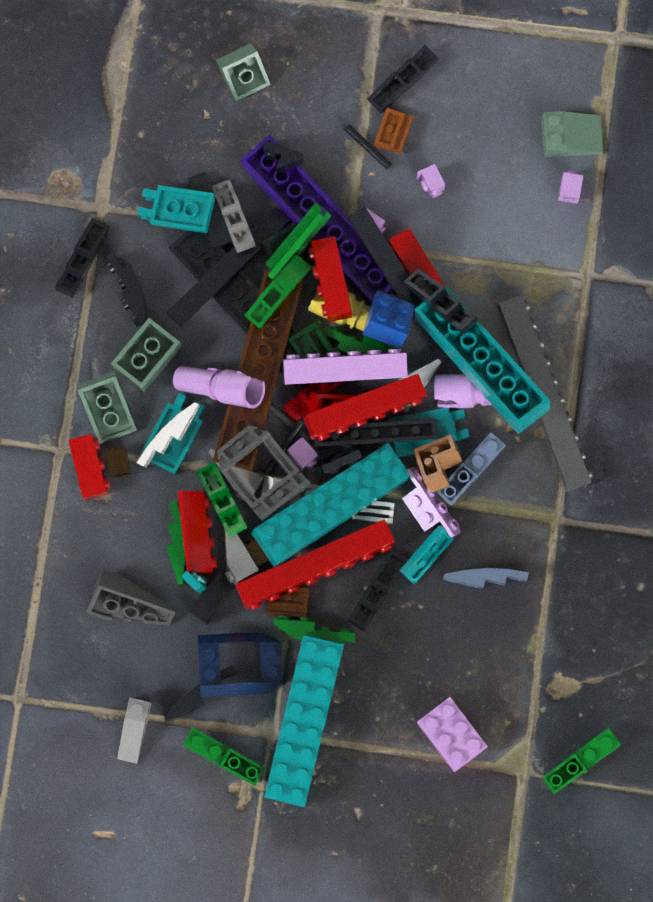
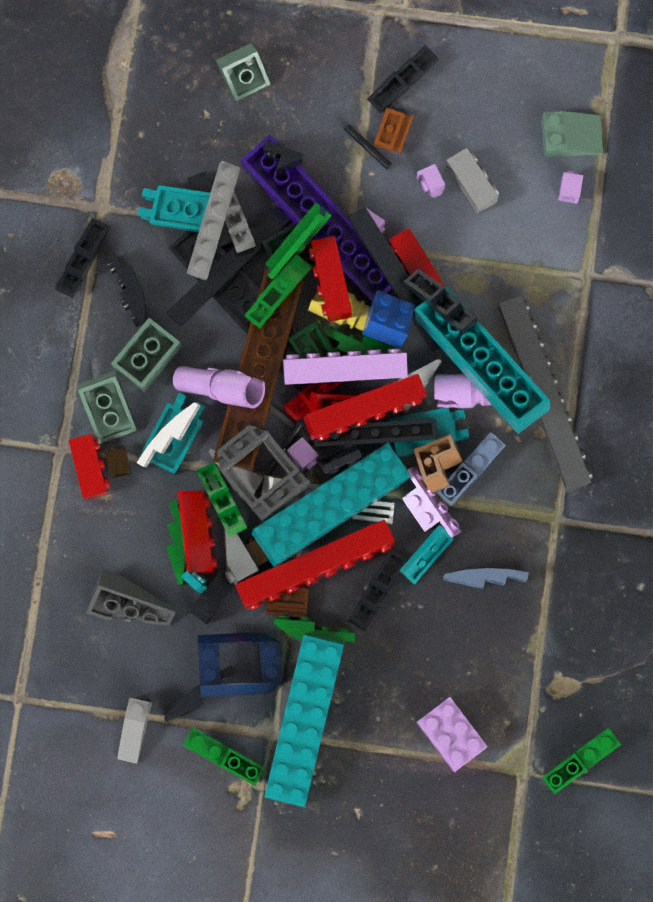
(213, 220): none -> light grey plate
(472, 180): none -> light grey brick

